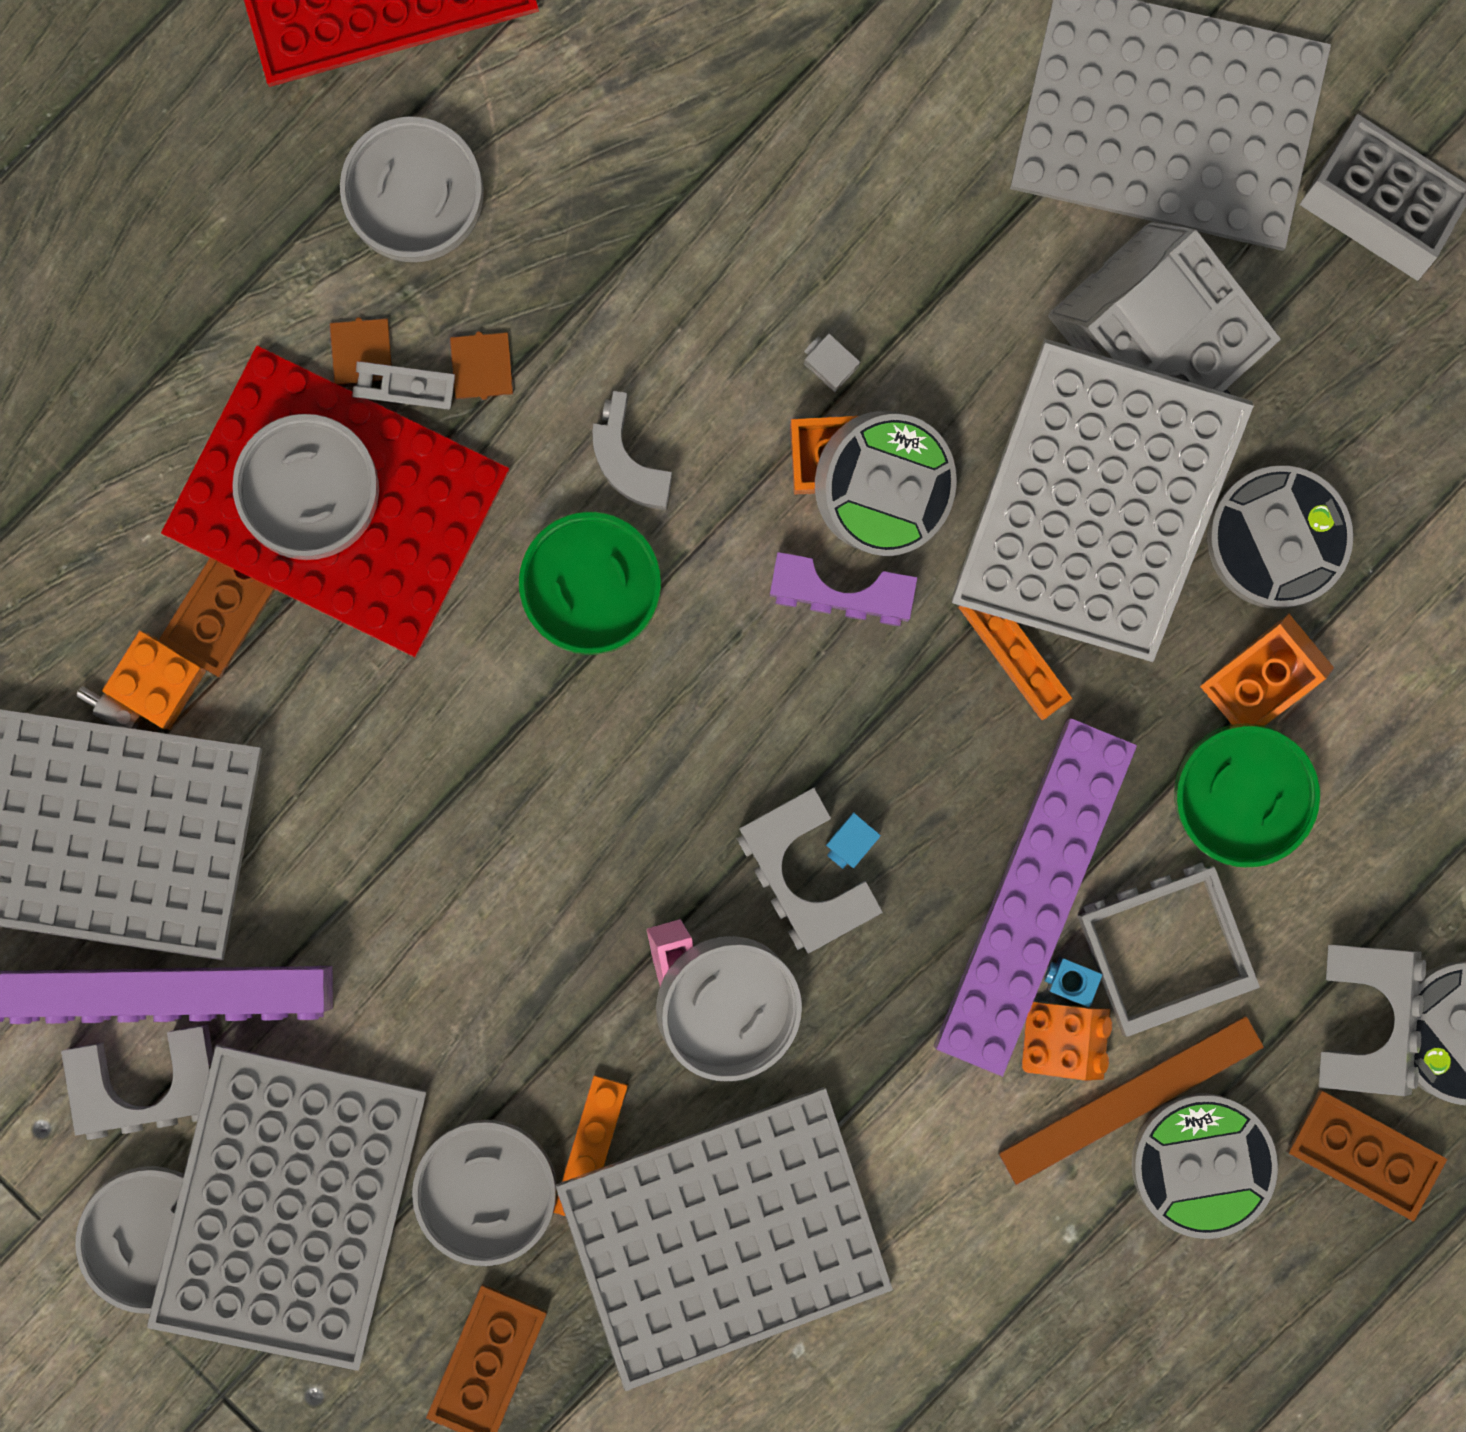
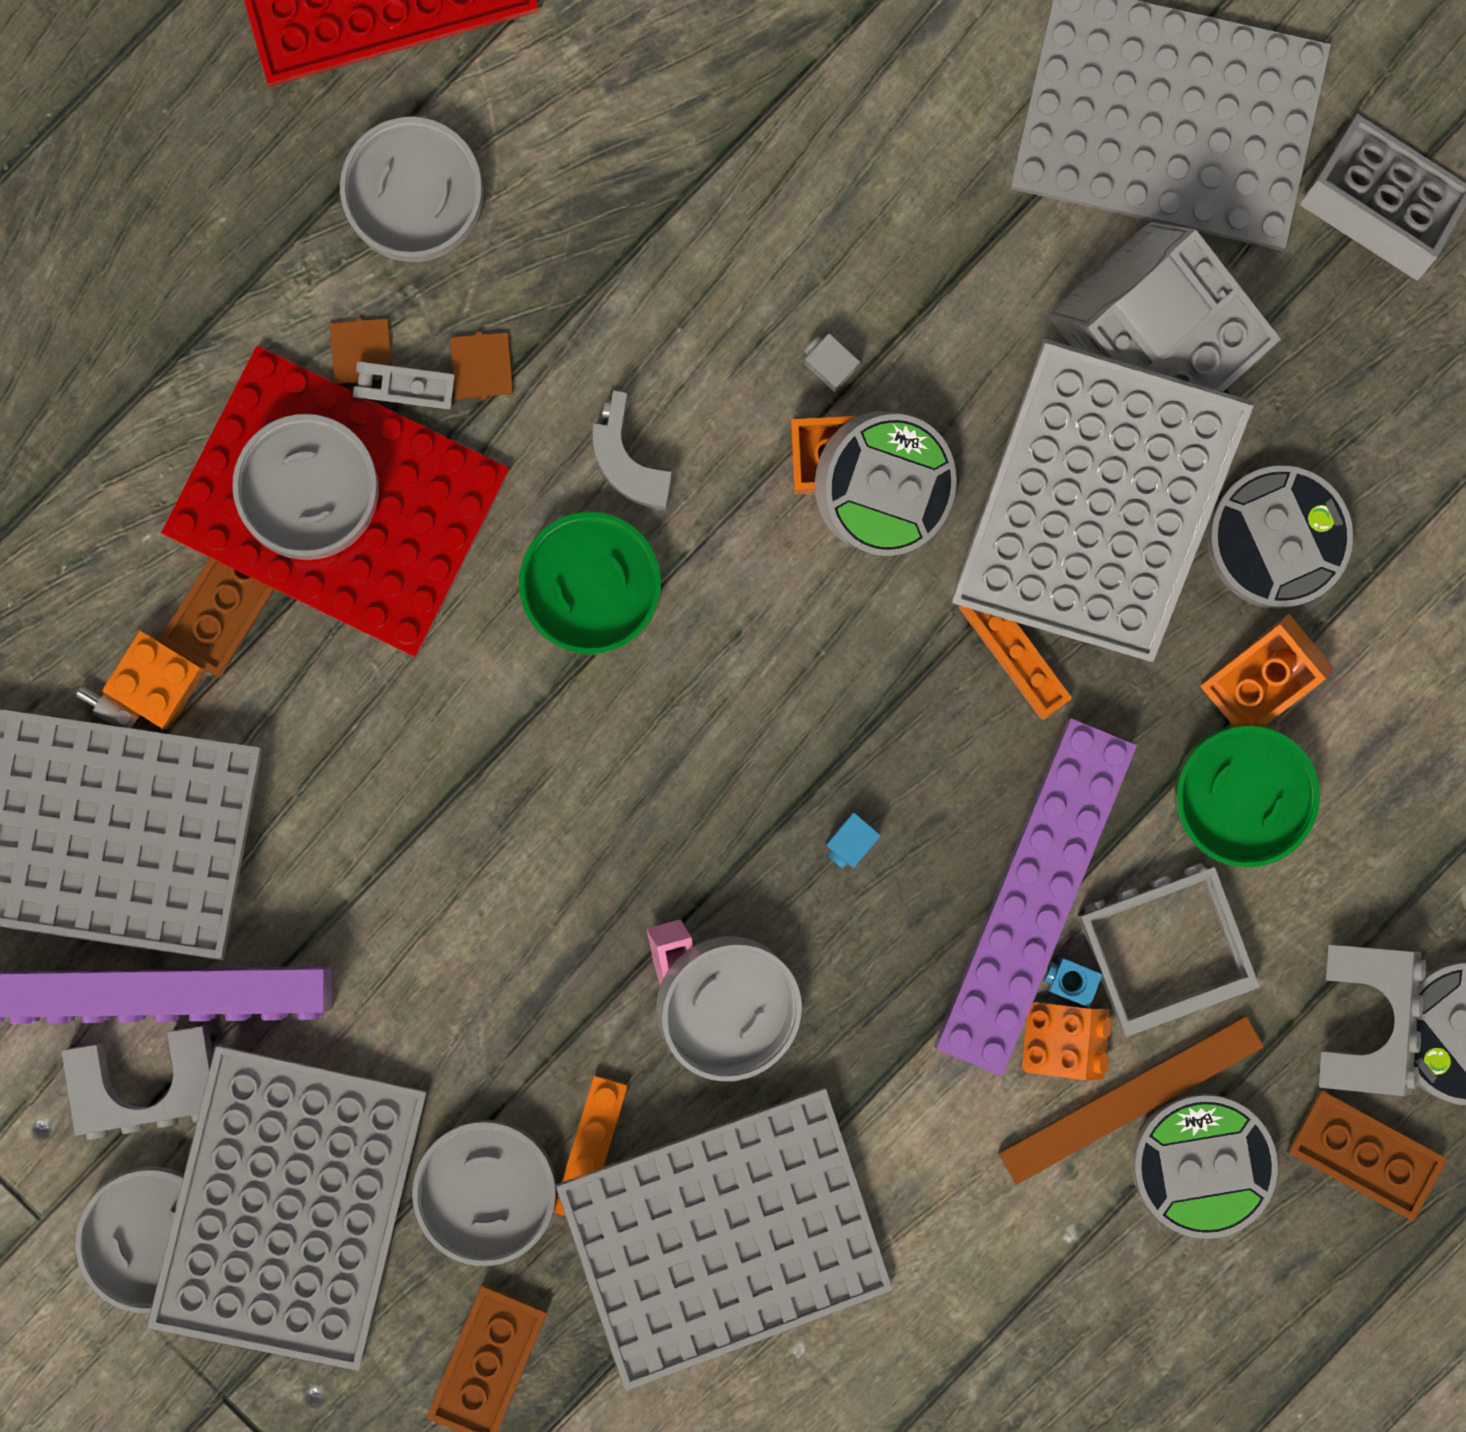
(812, 922): light grey arch -> none
(887, 597): medium lavender arch -> none

